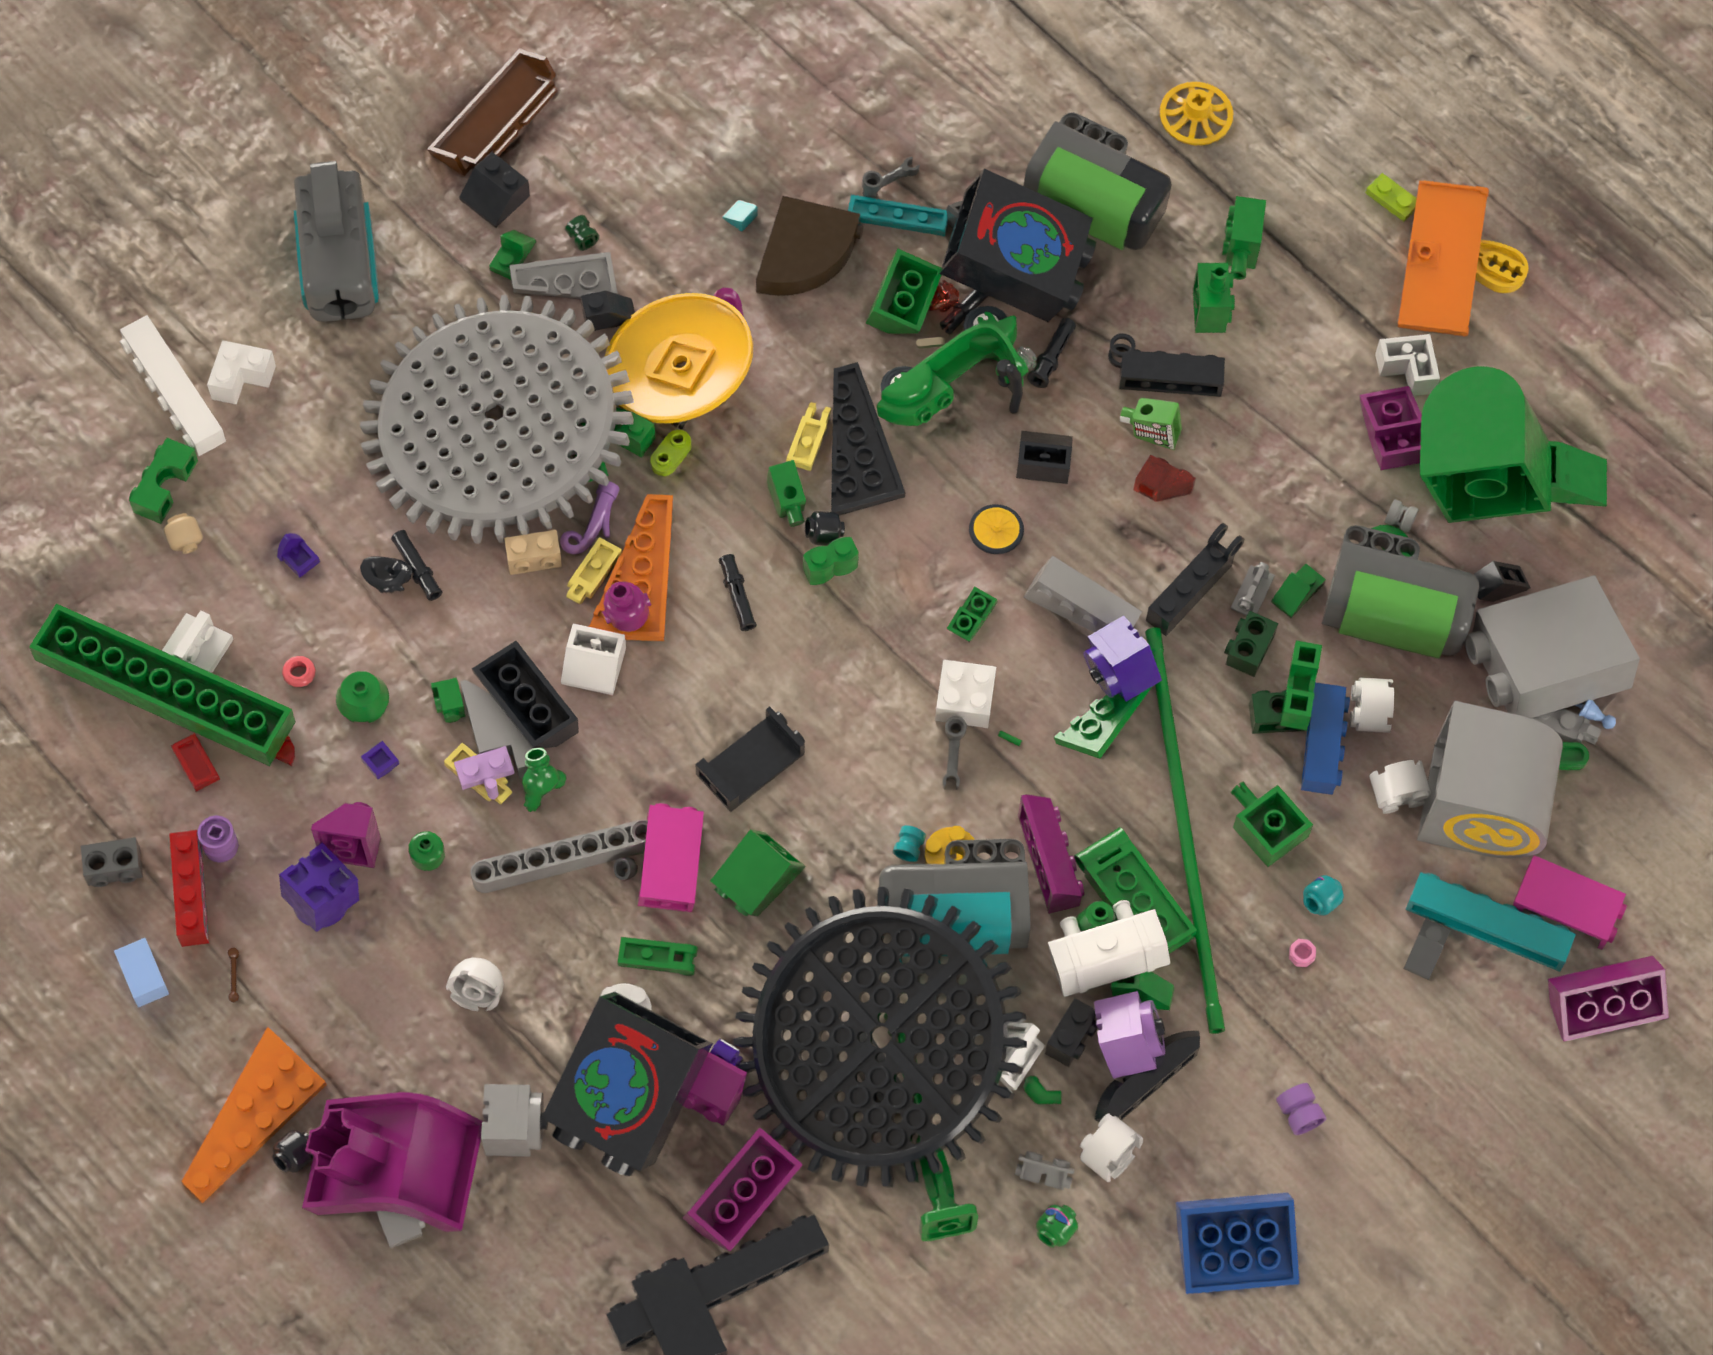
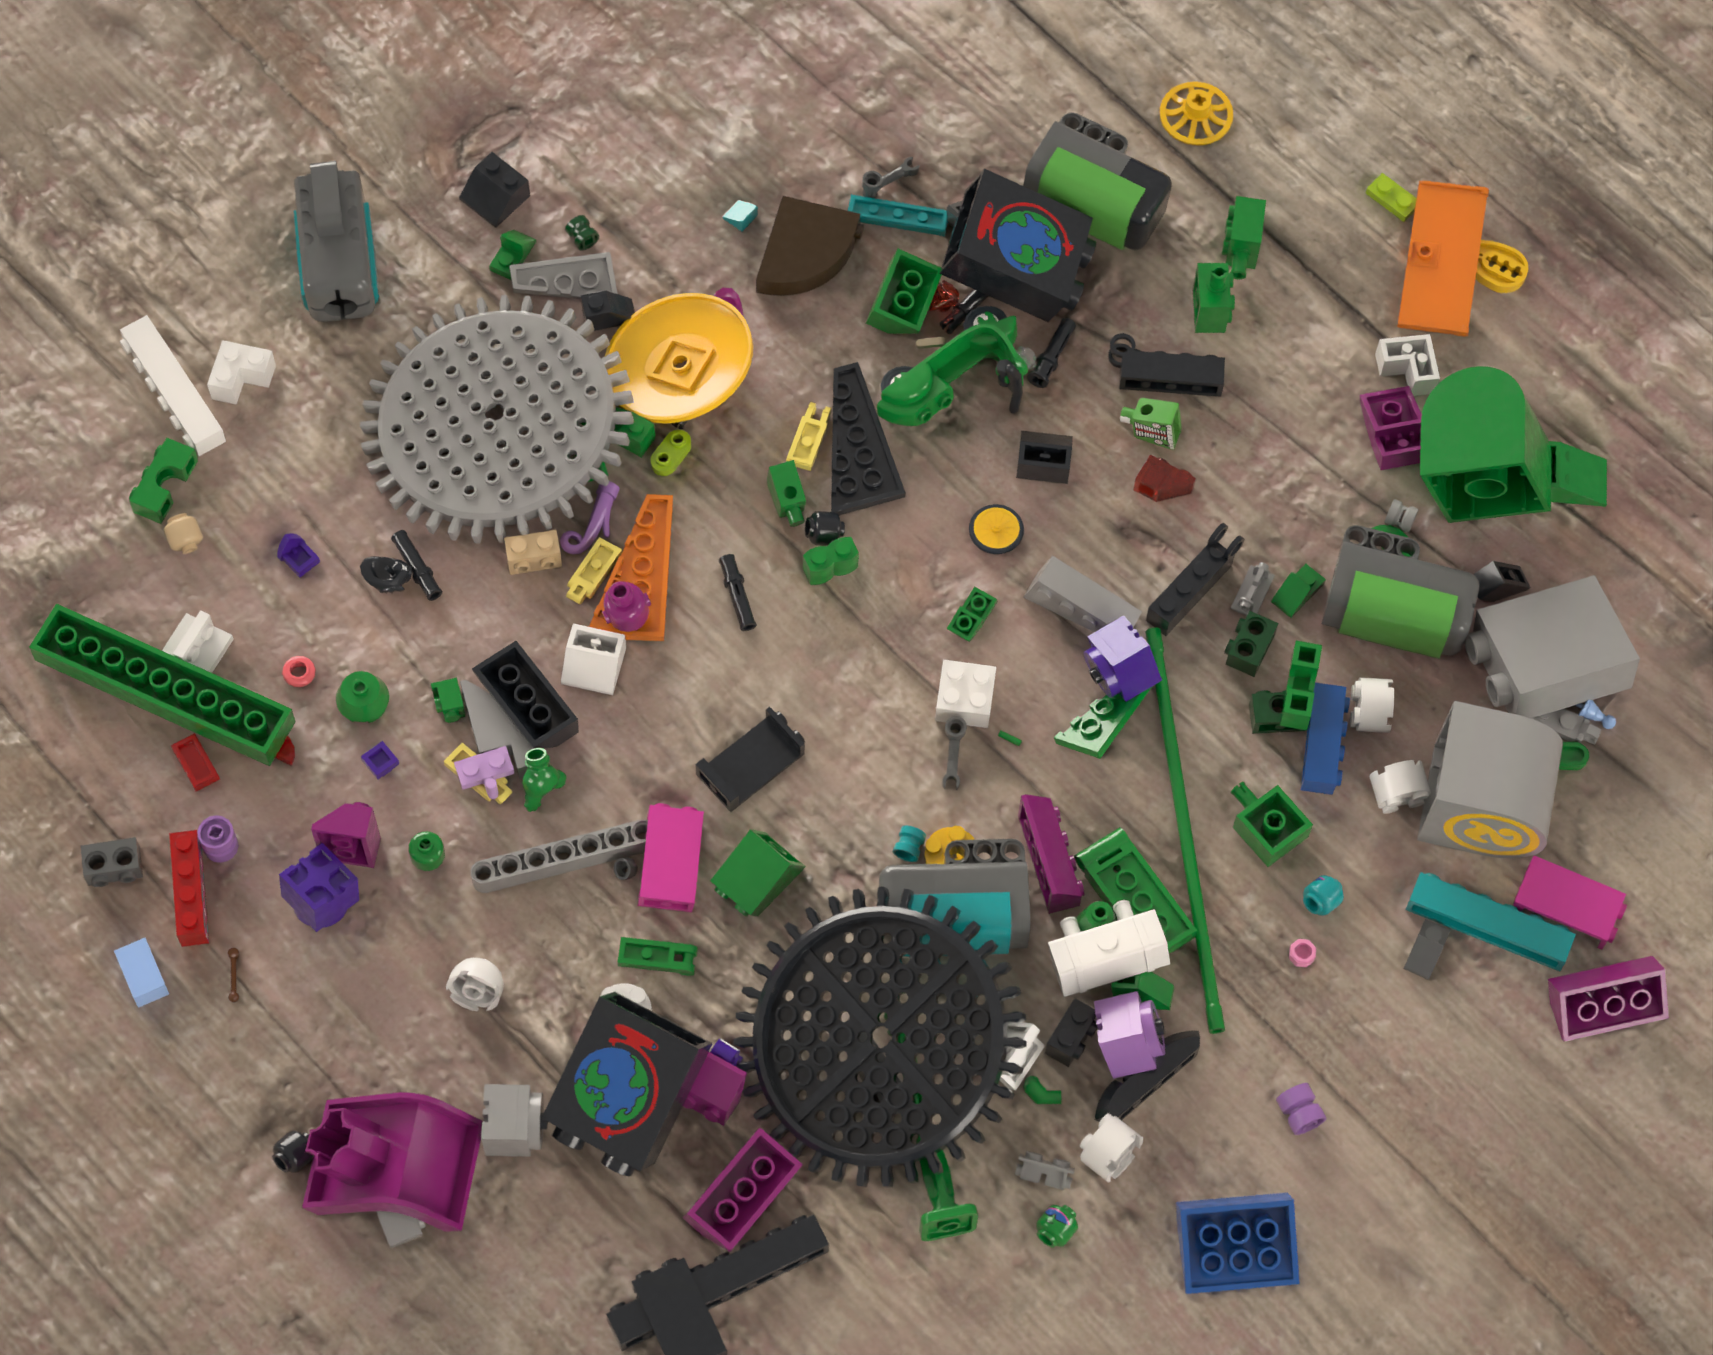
(260, 1104): orange wing -> none
(497, 112): reddish brown slope -> none

